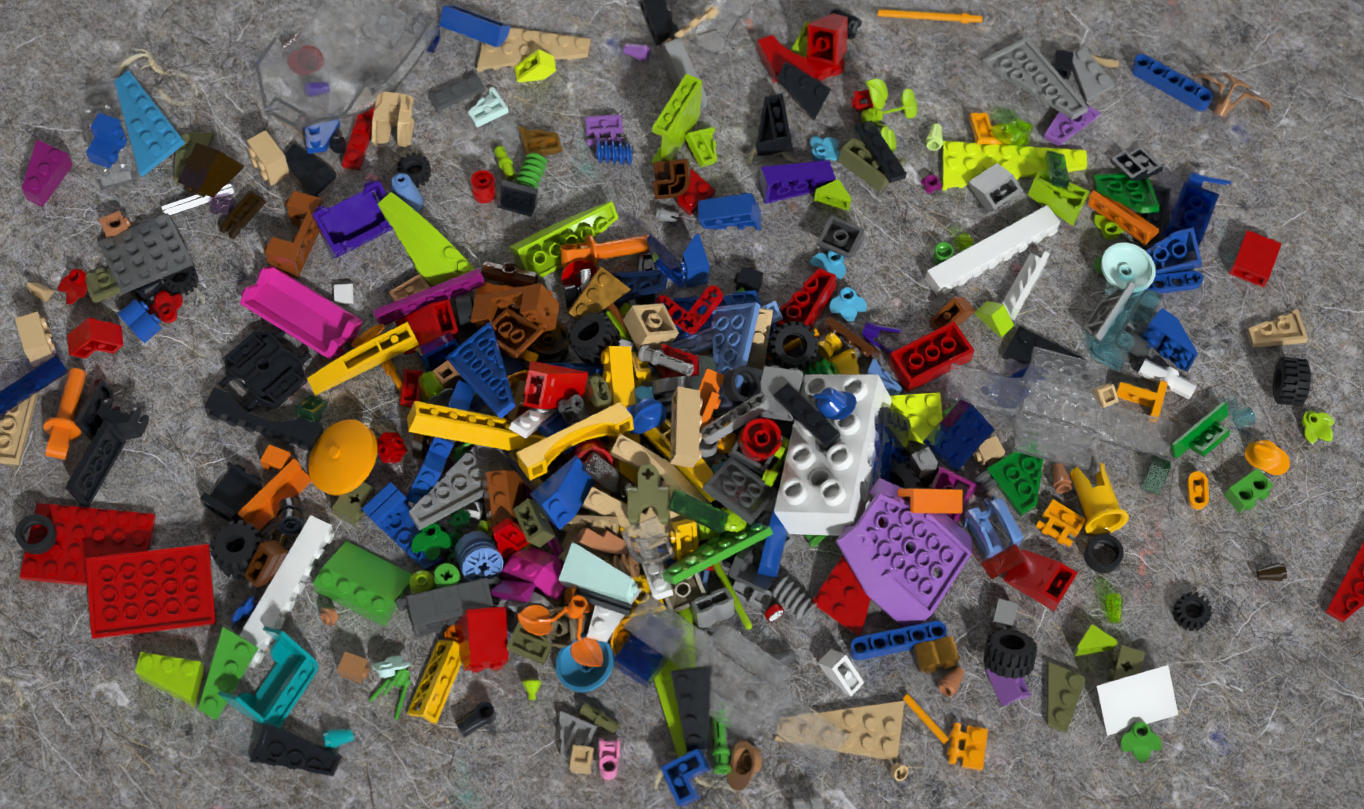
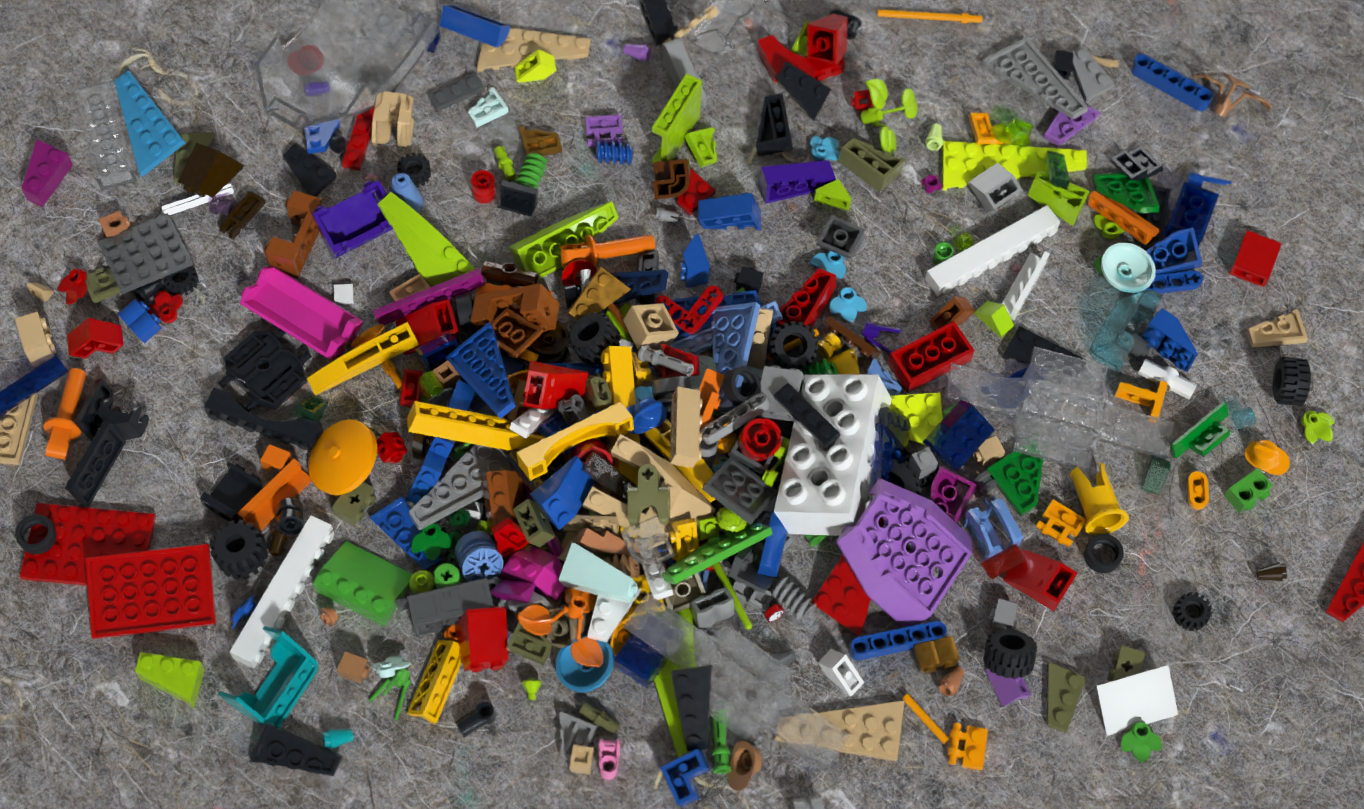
(107, 141): blue brick -> none
(227, 668): bright green wing -> none
(265, 563): reddish brown brick -> none
(268, 158): tan brick -> none
(385, 505): blue brick -> none
(604, 601): black axle -> none
(665, 261): clear blue tile -> none
(698, 511): clear green plate -> none
(835, 403): blue piece -> none
(880, 151): black plate -> none
(902, 769): tan hinge -> none
(933, 500): orange panel -> none
(1061, 479): nougat cone -> none
(1094, 642): lime slope -> none
(1105, 394): tan slope -> none
(1107, 311): light grey wing -> none
(1114, 607): clear neon green cone -> none

